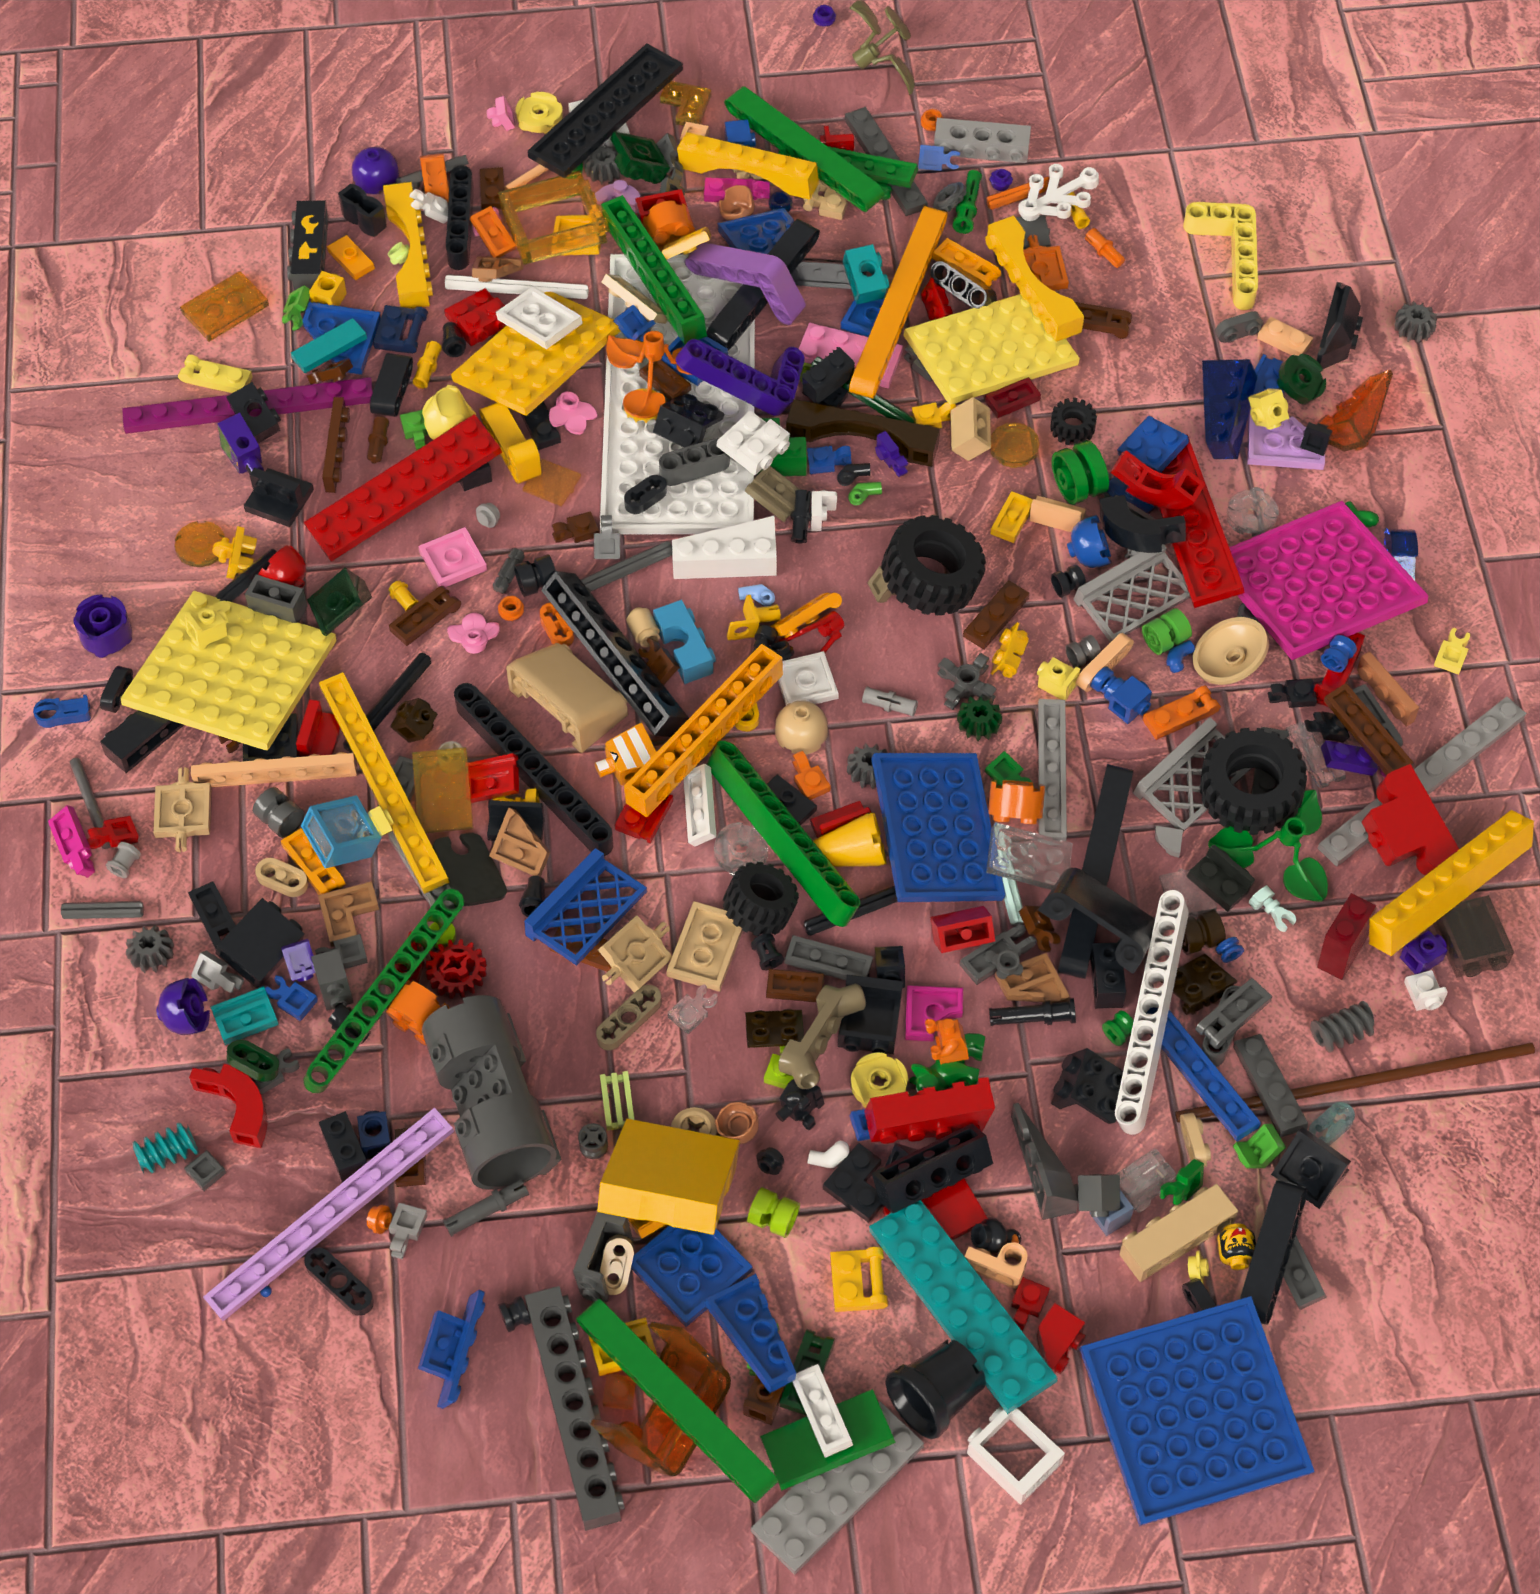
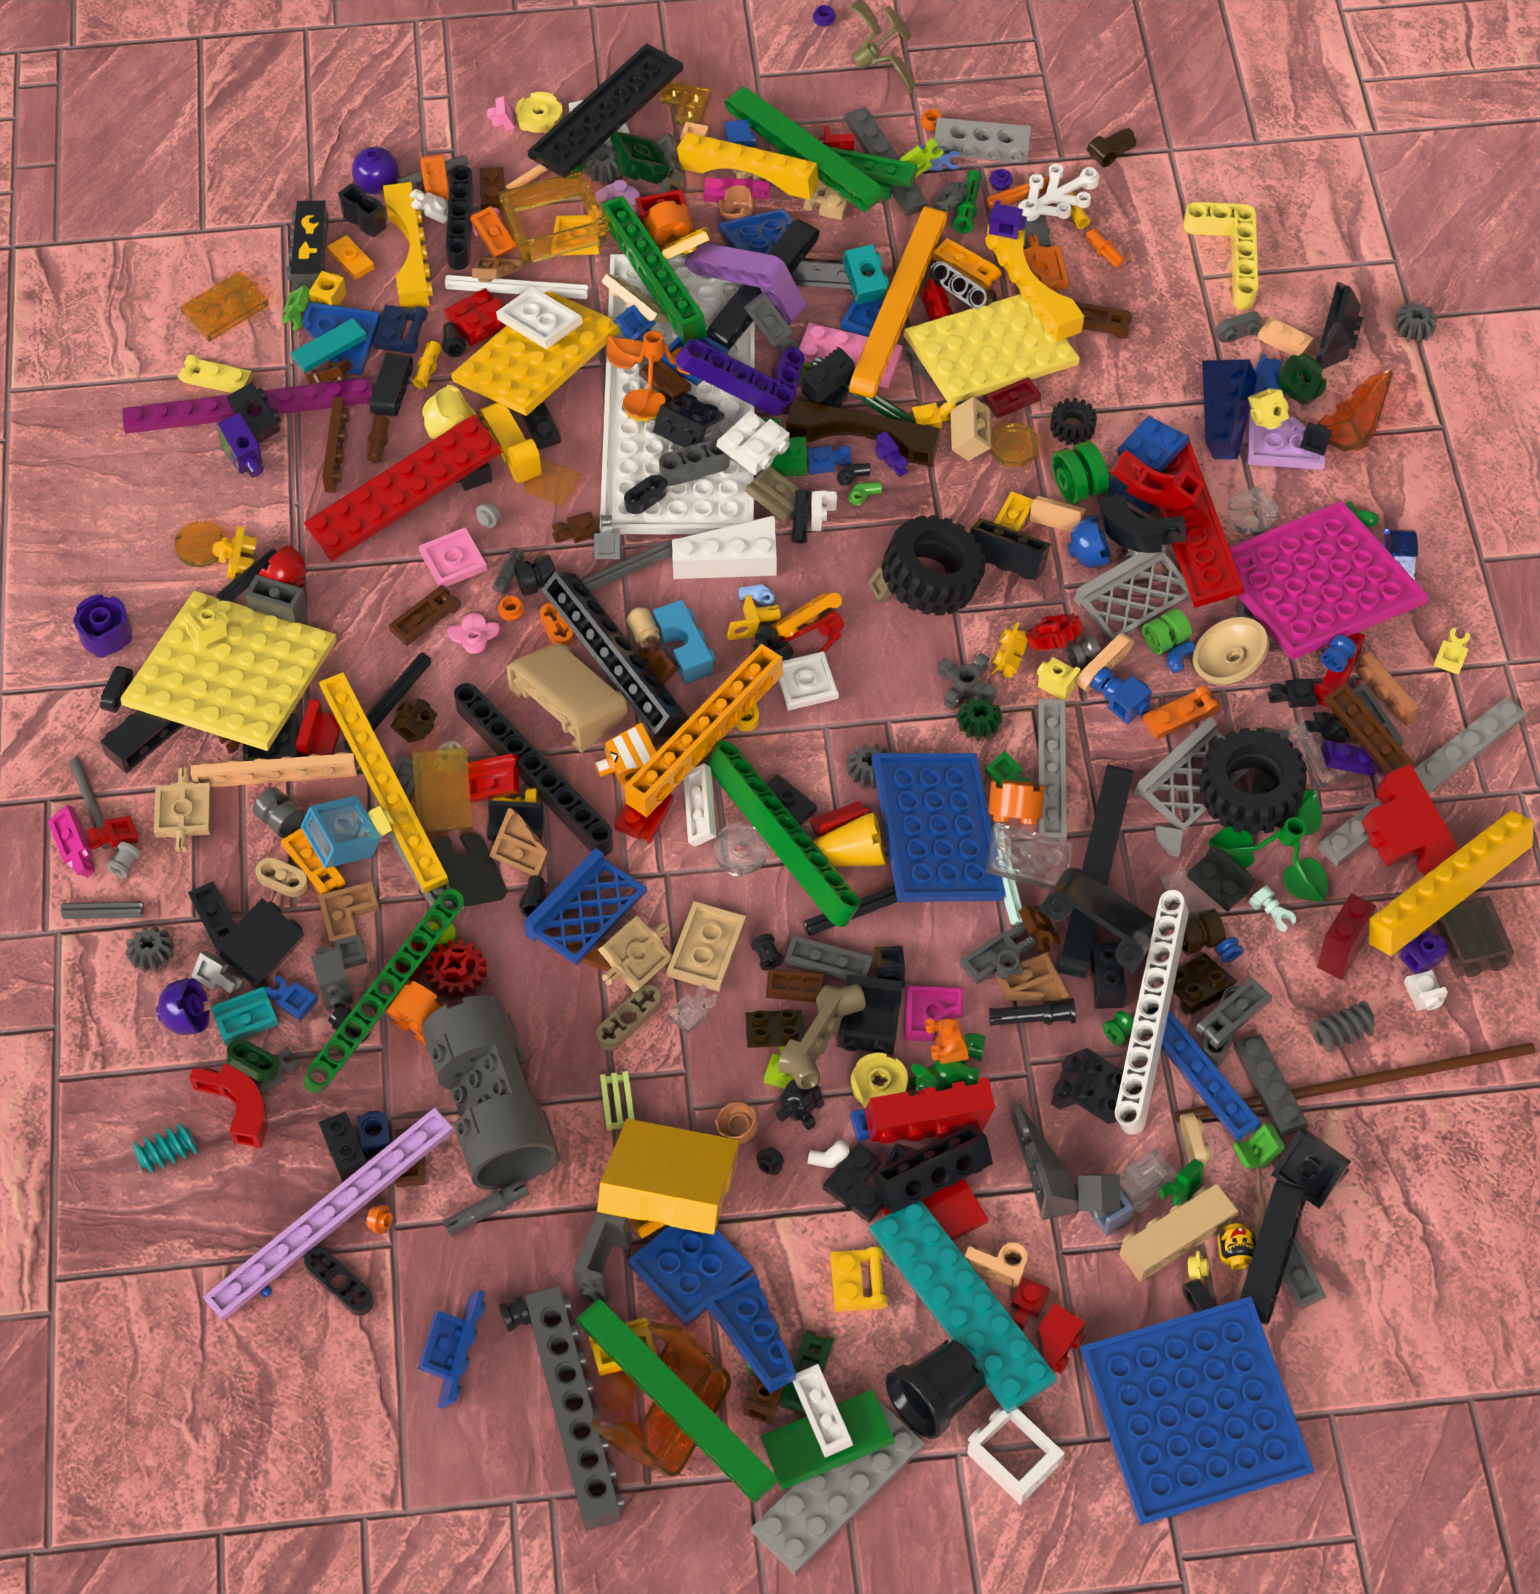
(67, 712): blue piece -> none
(205, 1170): dark grey tile -> none
(277, 496): black bracket -> none
(299, 960): bracket -> none
(338, 600): clear green slope -> none
(398, 253): yellowish green plate -> none
(399, 591): yellow pin -> none
(405, 1225): light grey plate -> none
(414, 427): bright green plate -> none
(571, 413): bright pink plate -> none
(592, 1134): dark grey wheel -> none
(617, 1263): tan plate -> none
(696, 1117): tan gear -> none
(760, 898): black tyre -> none
(770, 322): none -> dark grey plate
(773, 1212): lime wheel -> none
(780, 200): clear blue plate -> none
(801, 727): tan cylinder -> none
(809, 780): orange plate -> none
(874, 697): light grey pin -> none
(923, 156): none -> lime plate
(962, 929): red brick -> none
(993, 1236): black animal -> none
(996, 614): reddish brown plate -> none
(1006, 221): none -> dark purple brick
(1011, 549): none -> black brick
(1054, 632): none -> red gear
(1068, 580): black wheel -> none
(1106, 150): none -> dark brown piece
(1327, 1119): clear light blue beam -> none

